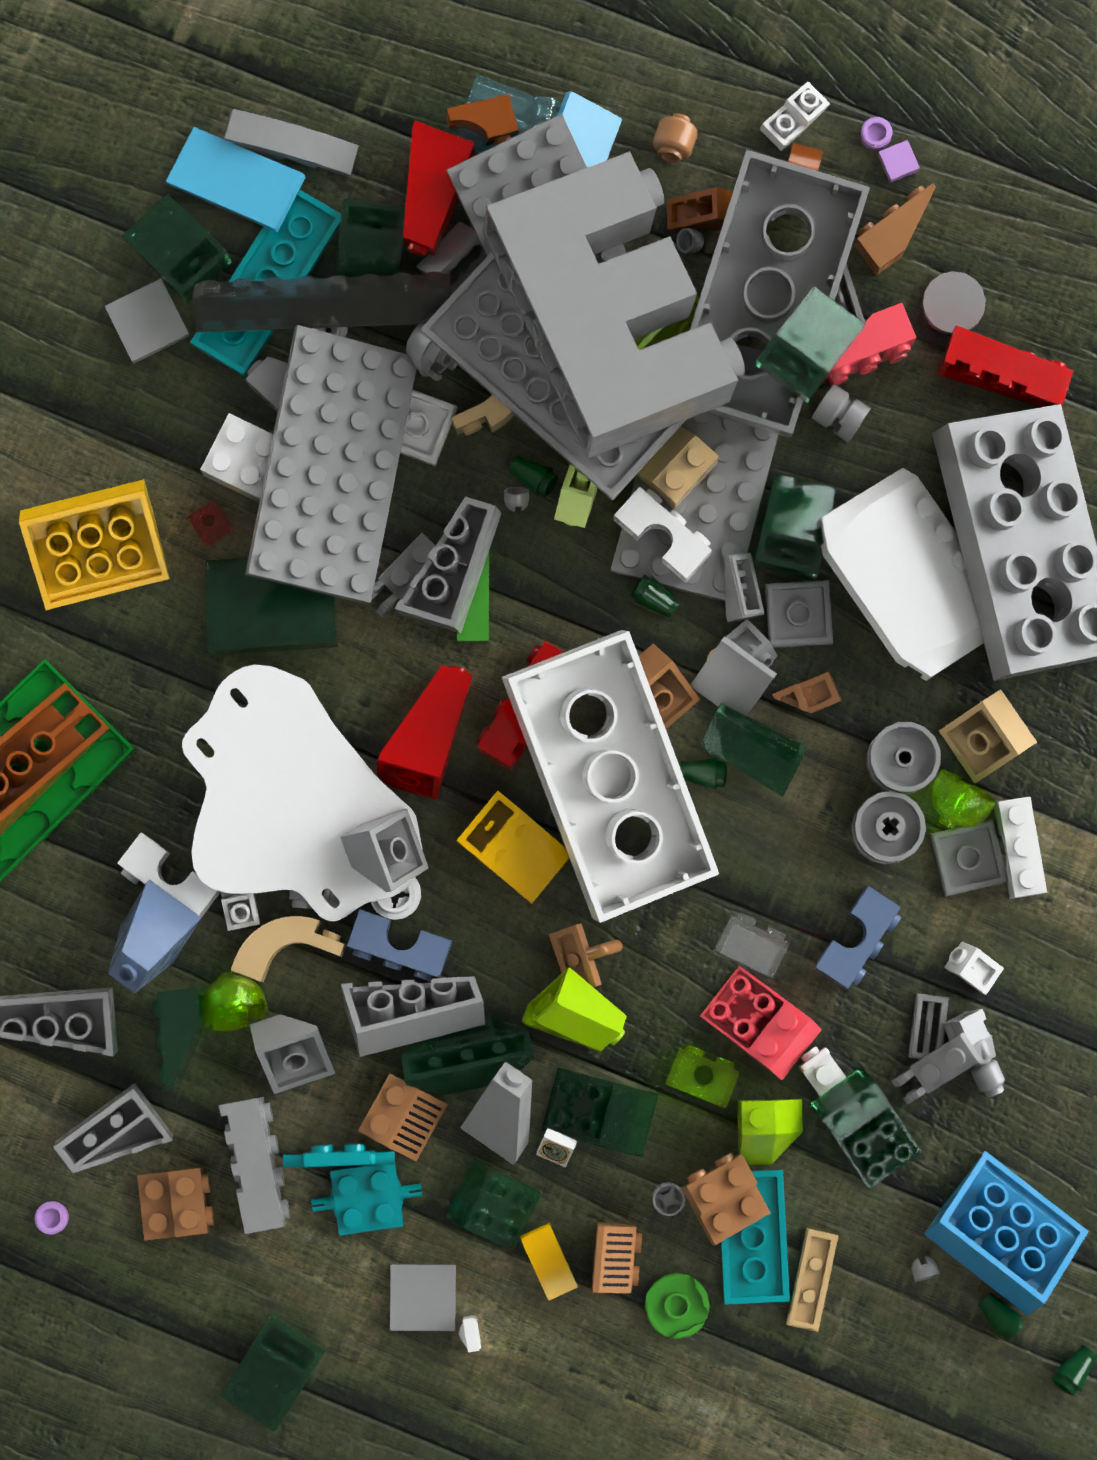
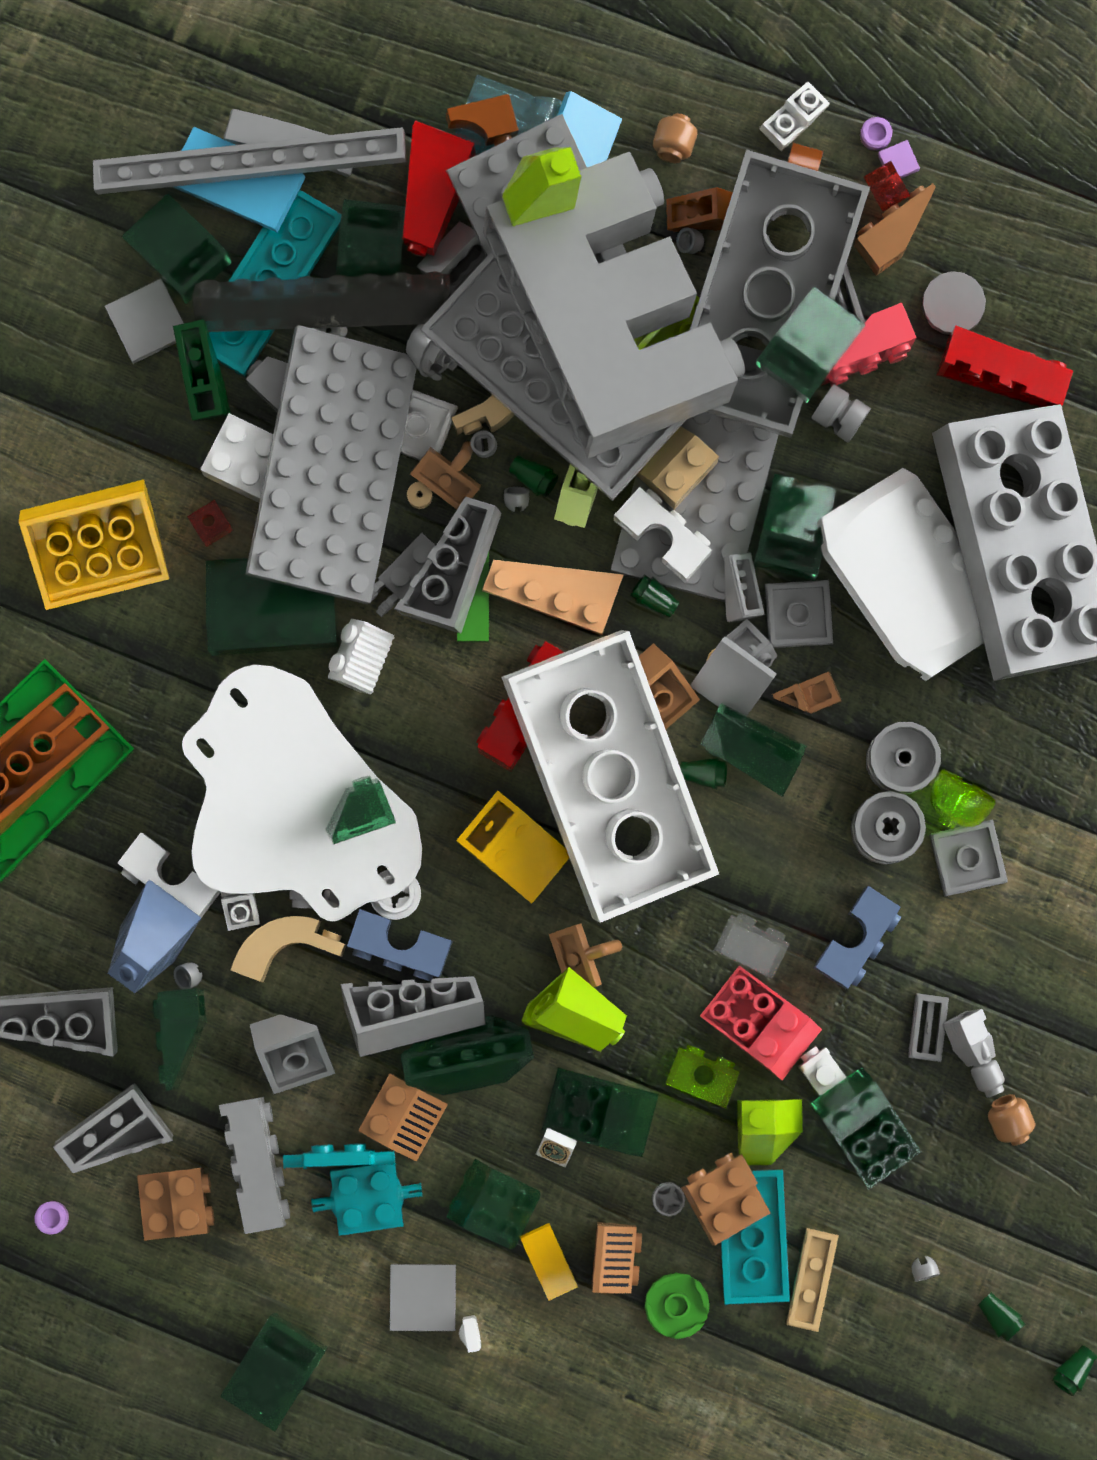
(182, 979): none -> light grey hinge
(201, 372): none -> dark green slope
(232, 1002): clear neon green cylinder -> none
(249, 161): none -> light grey plate
(360, 656): none -> white brick
(360, 811): none -> clear green slope
(386, 850): light grey slope -> none
(419, 502): none -> tan piece
(423, 742): red slope -> none
(447, 477): none -> medium nougat plate
(478, 447): none -> light grey hinge
(503, 1114): light grey slope -> none
(542, 185): none -> lime slope
(563, 593): none -> light nougat wing
(886, 186): none -> clear red plate
(939, 1066): light grey hinge -> none
(974, 967): white bracket -> none
(987, 736): tan slope -> none
(1007, 1234): dark azure slope -> none
(1011, 1119): none -> medium nougat head
(1021, 845): white arch -> none

